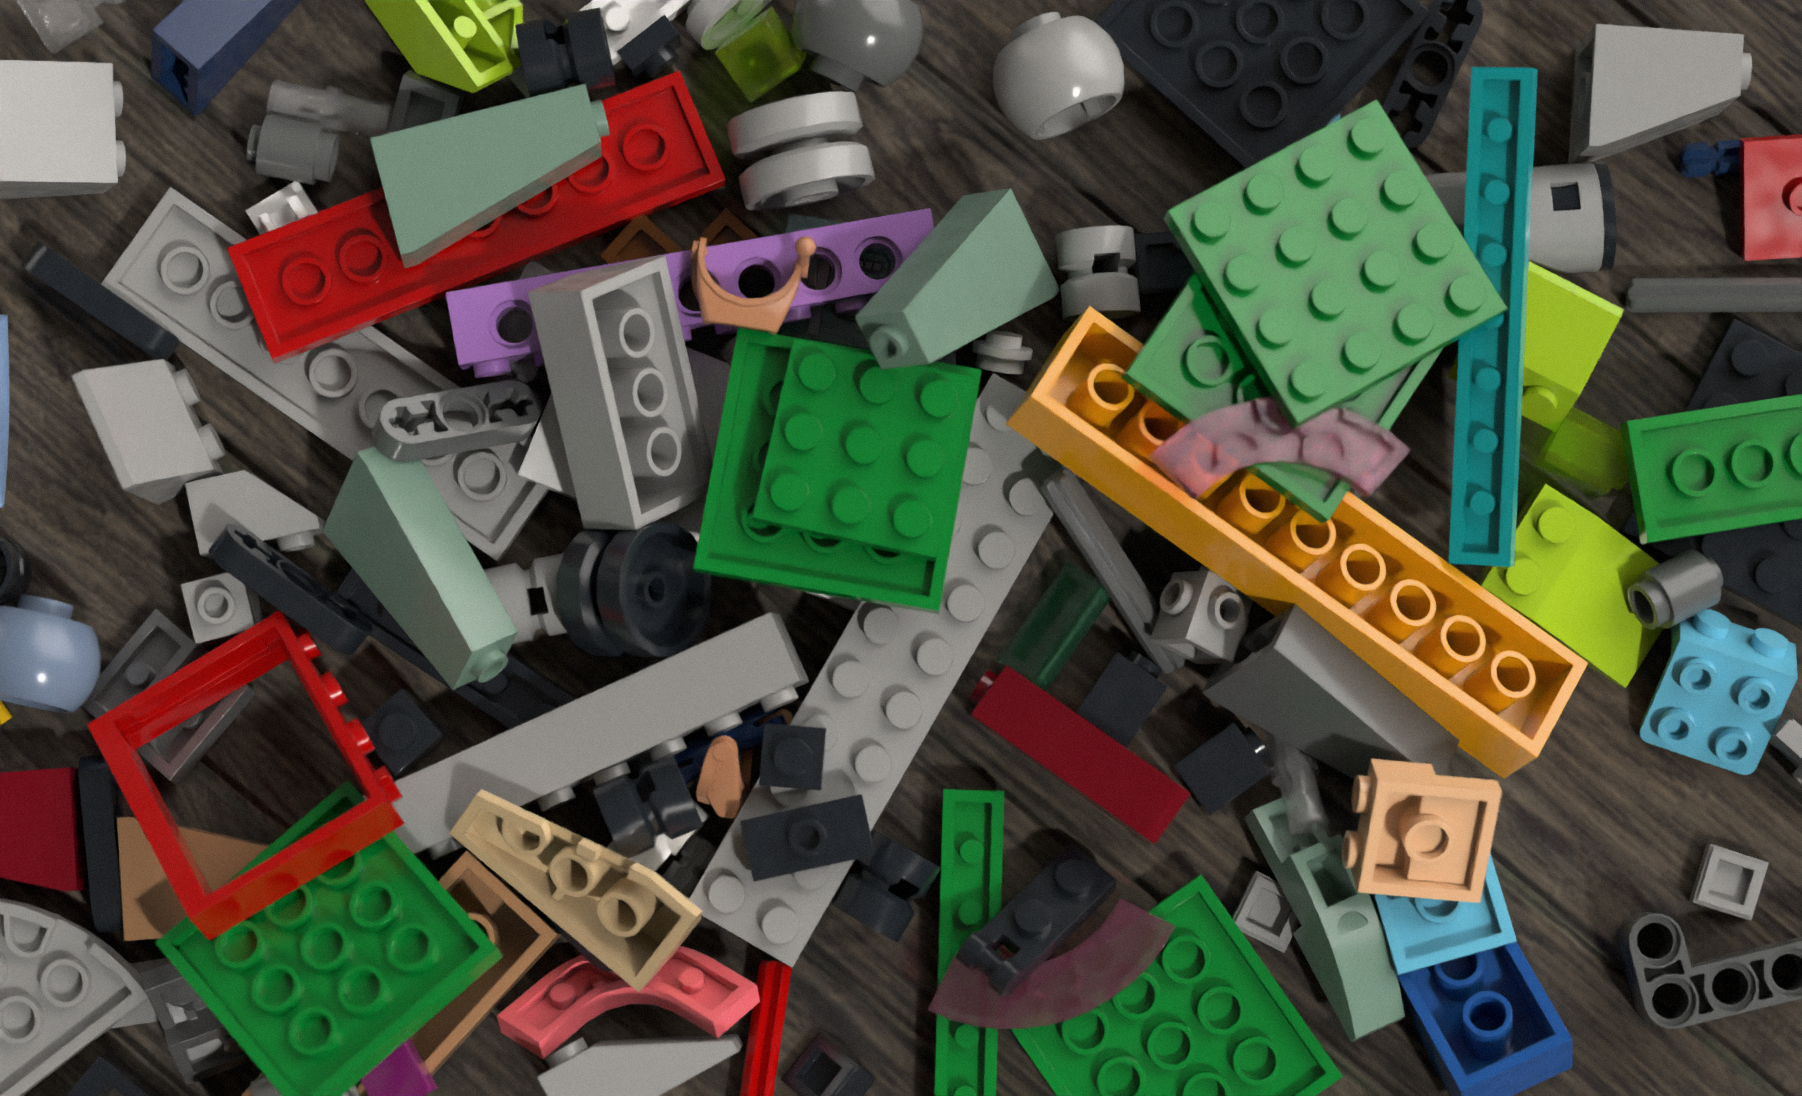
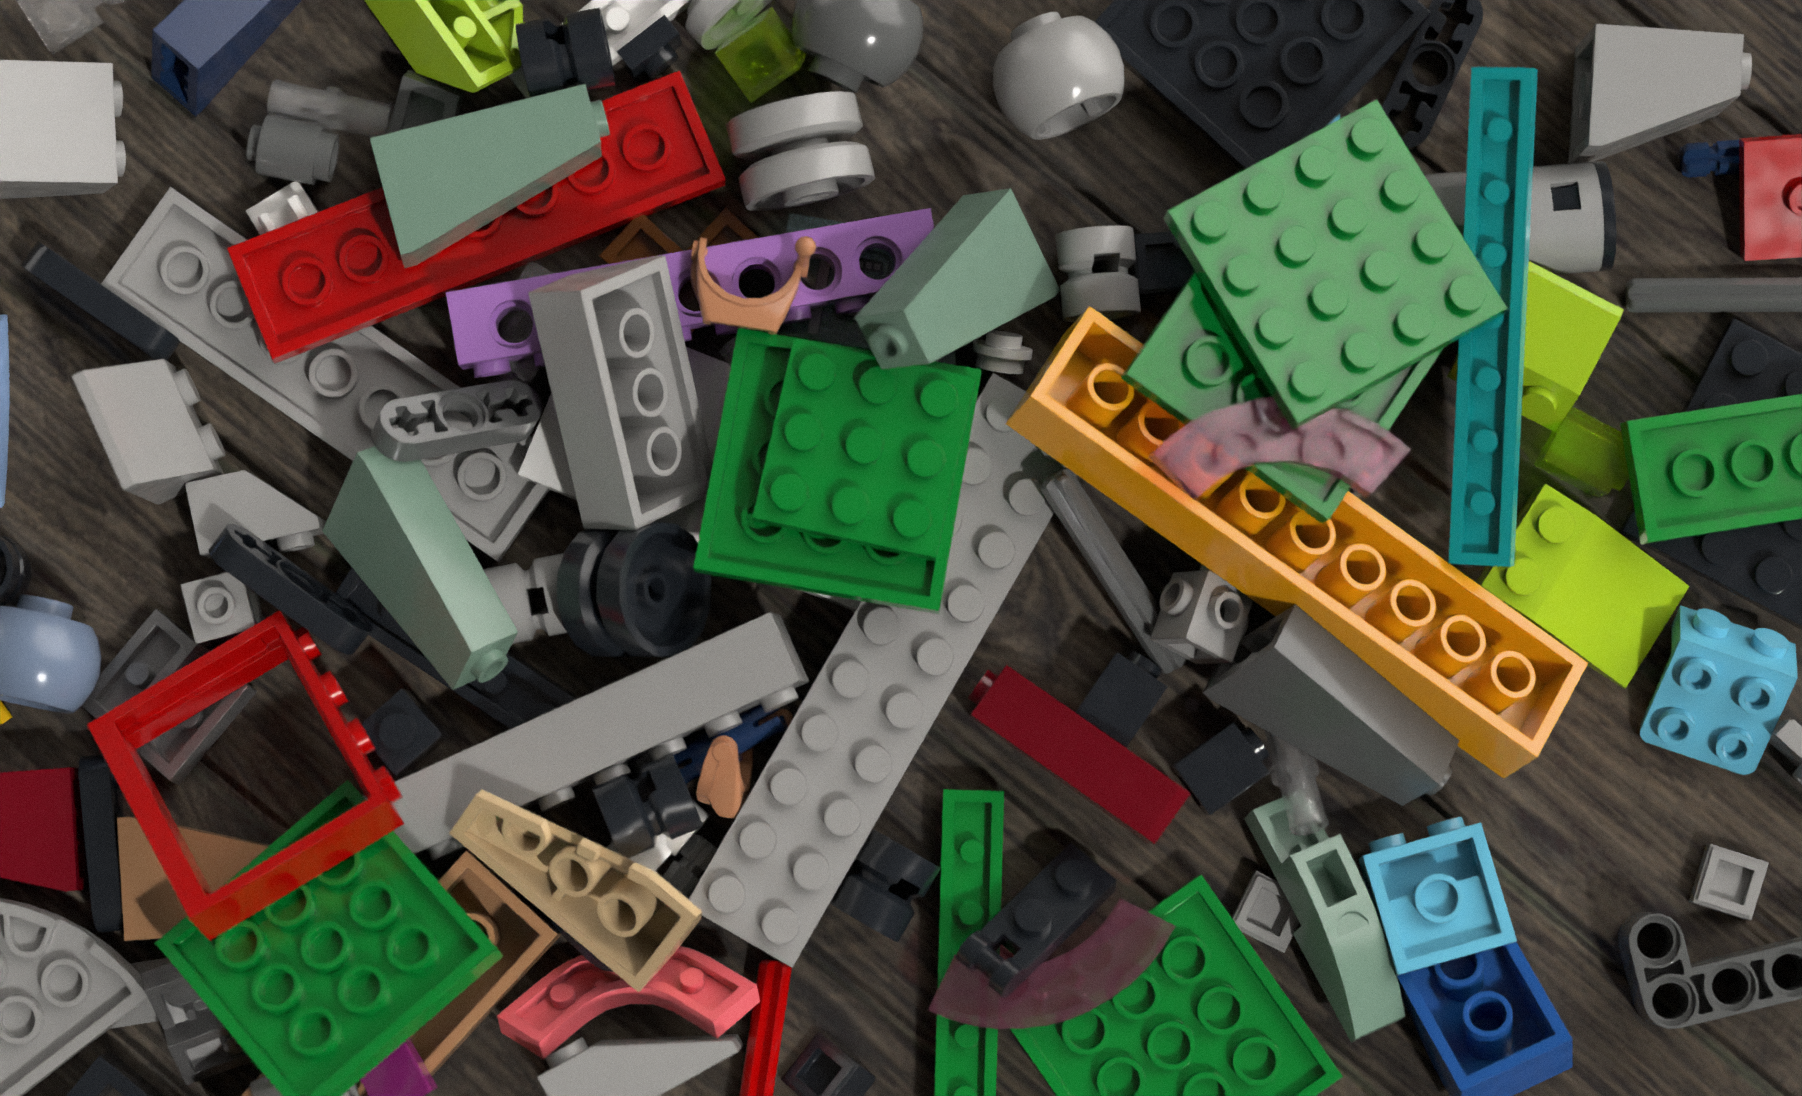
(792, 756): black plate -> none
(807, 837): black plate -> none
(1056, 626): clear green tile -> none
(1421, 832): light nougat plate -> none
(1676, 590): dark grey brick -> none

